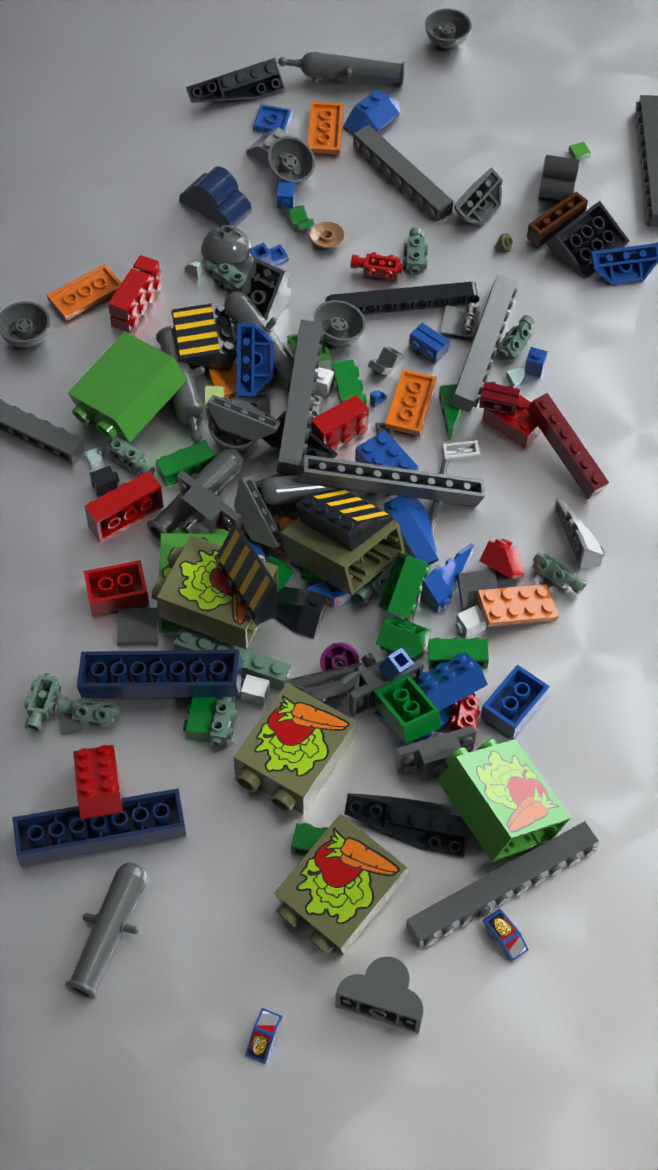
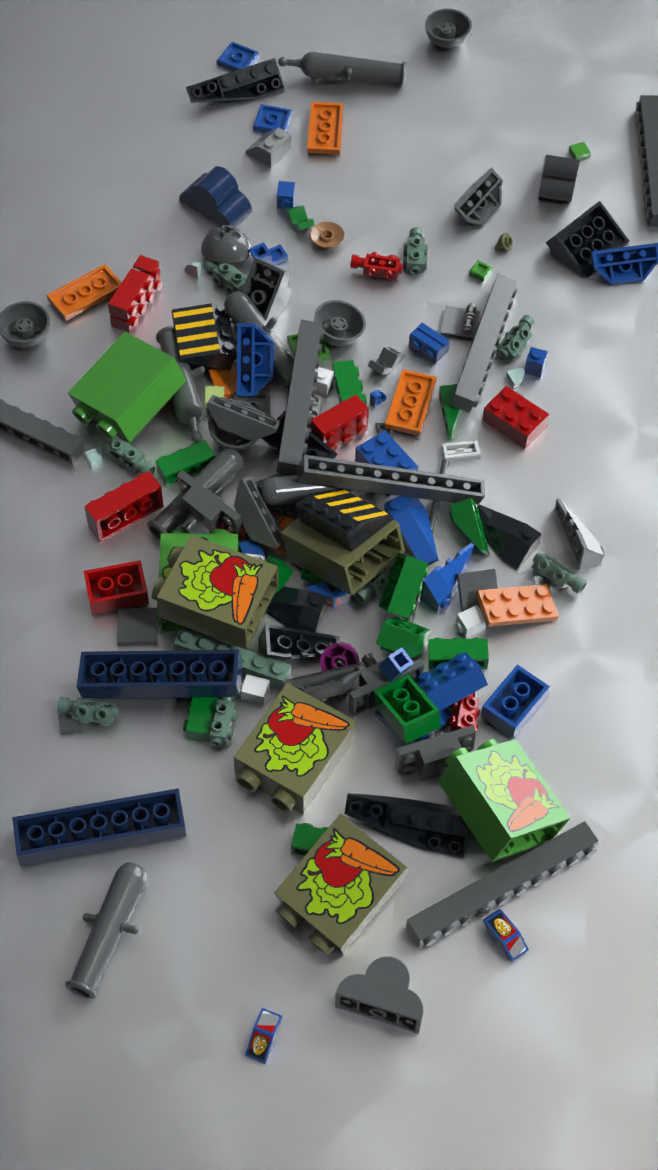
(40, 699): sand green brick -> none
(97, 781): red brick -> none
(104, 480): black brick -> none
(237, 57): none -> blue tile
(247, 577): black slope -> none
(290, 159): dark grey piece -> none
(292, 643): none -> black wedge
(374, 110): blue wedge -> none
(403, 173): dark grey brick -> none
(411, 298): black beam -> none
(467, 518): none -> green slope
(480, 271): none -> bright green tile
(499, 398): dark red brick -> none
(503, 558): red slope -> none
(509, 537): none -> black wedge
(556, 219): reddish brown brick -> none
(567, 445): dark red brick -> none

